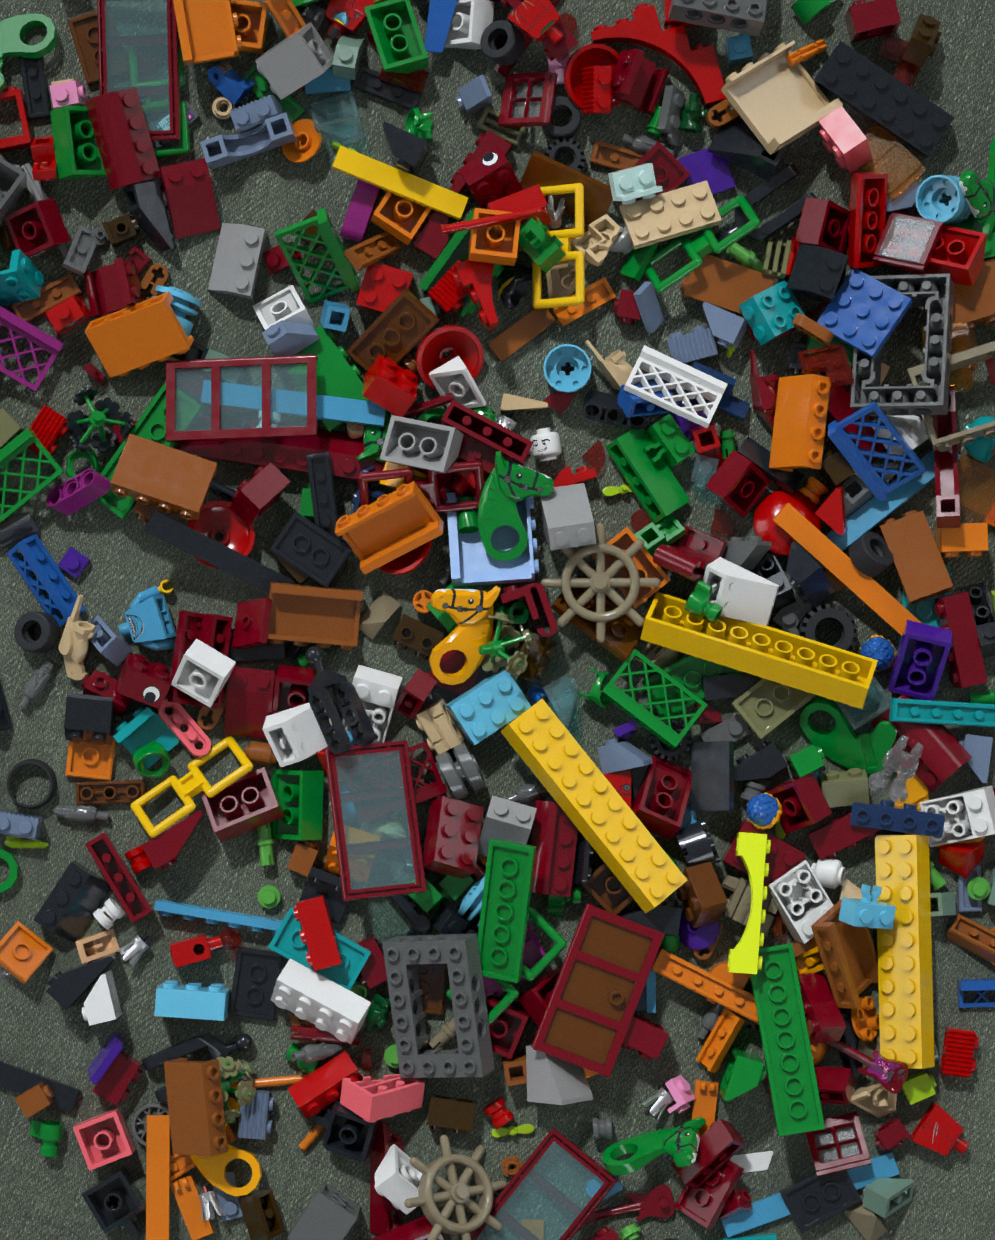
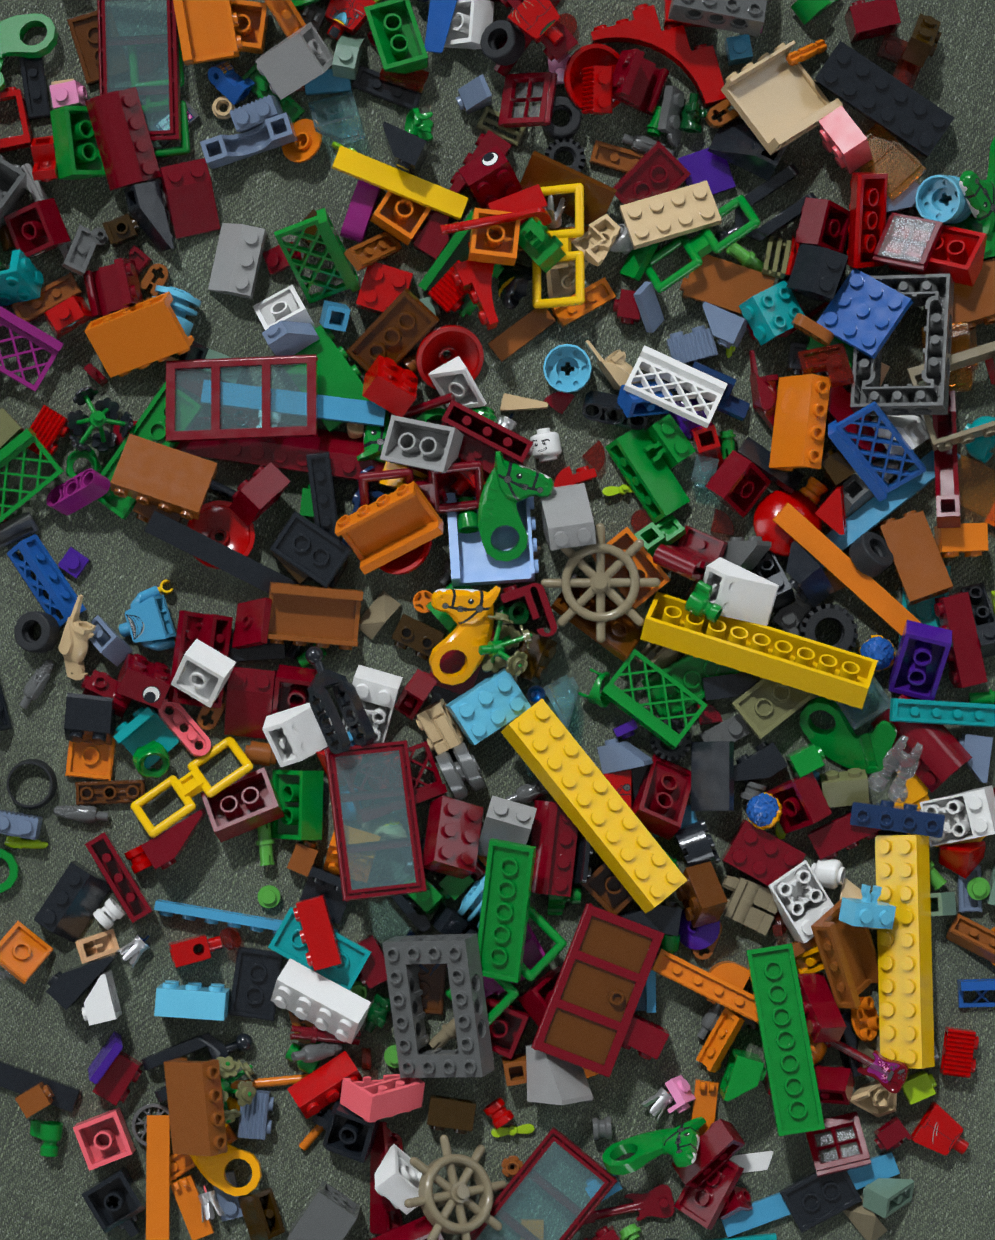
(633, 183): light aqua bracket -> none
(752, 850): neon yellow arch -> none

